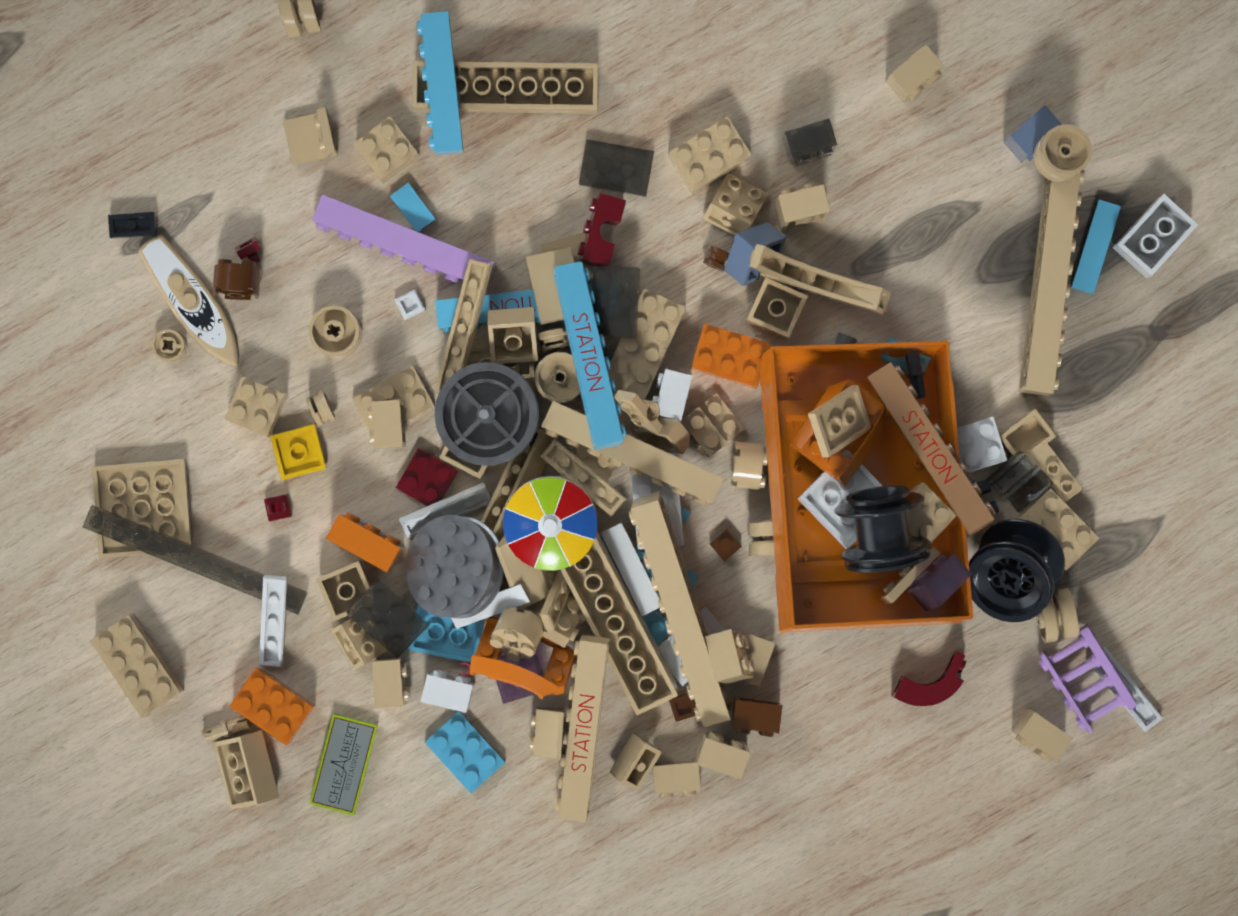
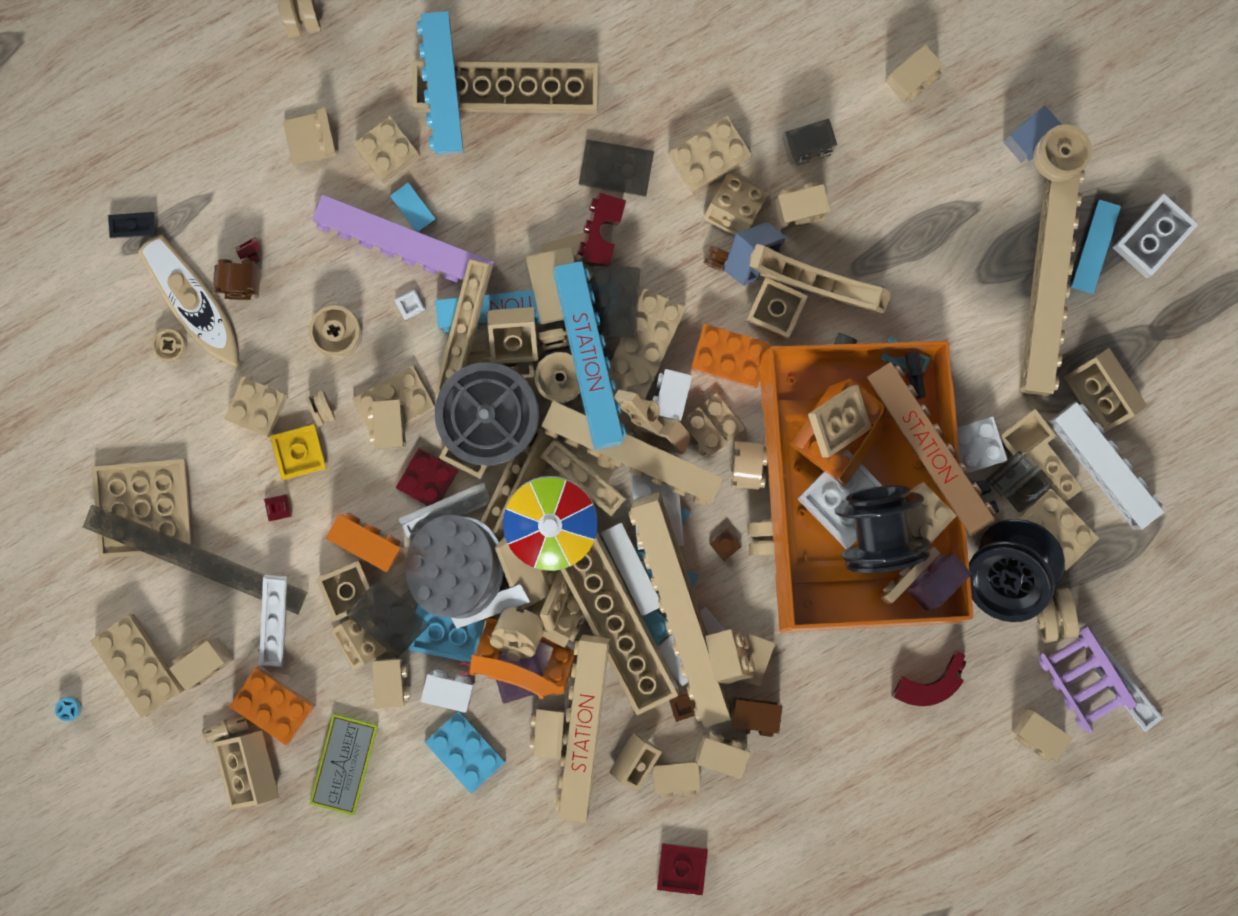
(64, 711): none -> medium azure wheel
(200, 664): none -> tan brick
(682, 869): none -> dark red plate
(1105, 390): none -> tan slope
(1106, 466): none -> white brick

